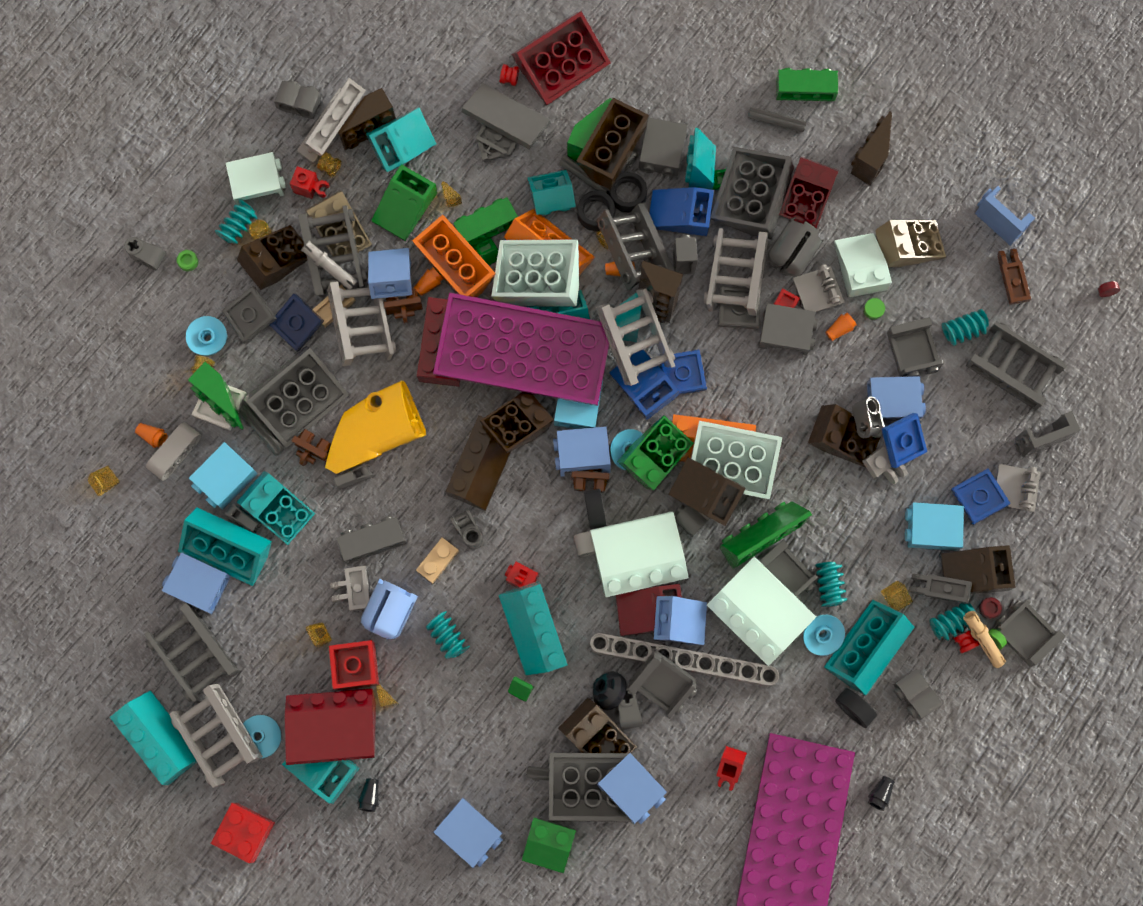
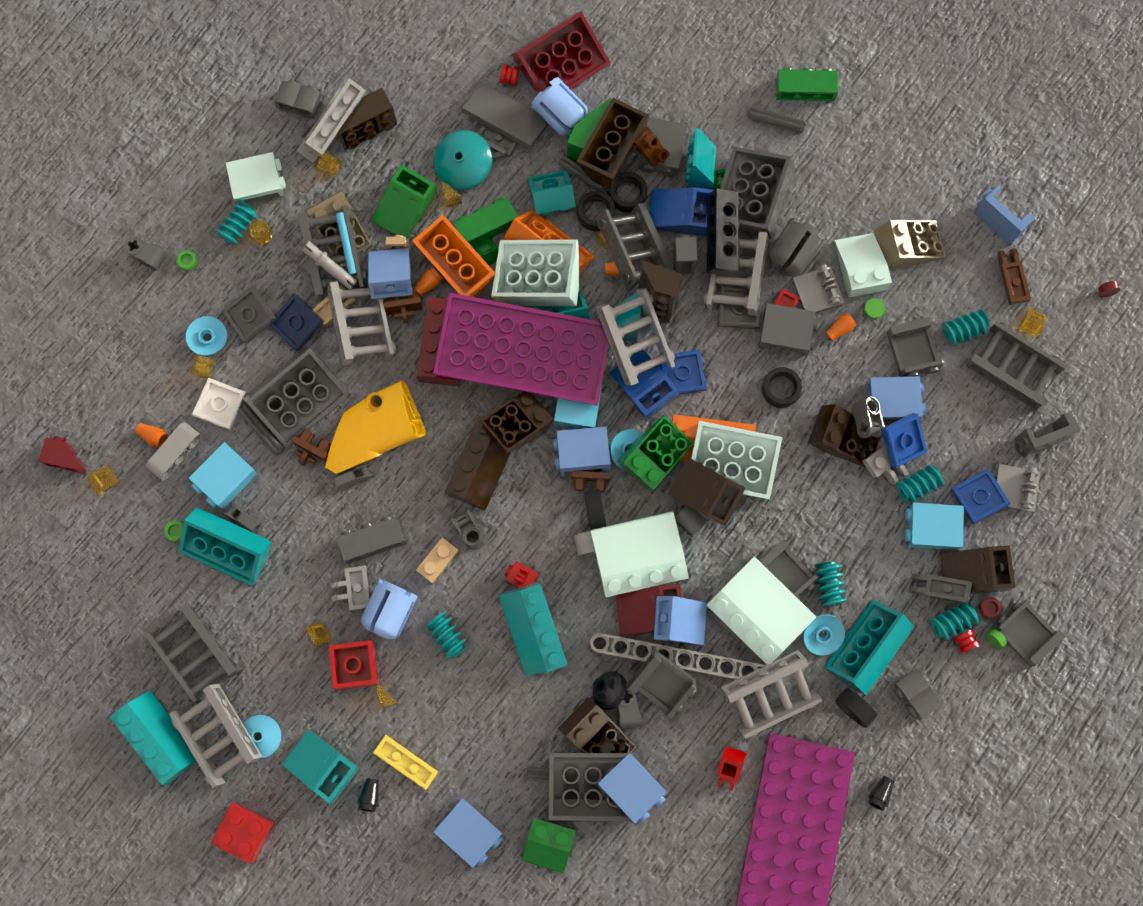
(60, 455): none -> dark red slope
(173, 530): none -> bright green tile
(195, 583): medium blue panel -> none
(213, 390): green slope -> none
(272, 256): dark brown slope -> none
(276, 507): teal slope -> none
(307, 183): red brick -> none
(330, 726): dark red slope -> none
(346, 242): none -> medium azure bar
(397, 242): none -> tan plate
(401, 139): teal slope -> none
(405, 762): none -> light yellow tile
(471, 168): none -> teal dish
(520, 689): green slope -> none
(559, 107): none -> light blue cylinder
(651, 148): none -> reddish brown hips
(717, 202): none -> black brick
(758, 680): none -> light grey fence
(764, 533): green slope -> none
(785, 372): none -> black tyre
(808, 192): dark red slope -> none
(872, 156): dark brown slope -> none
(897, 595): clear yellow slope -> none
(918, 483): none -> teal piece
(980, 632): tan pin -> none
(1033, 322): none -> clear yellow slope

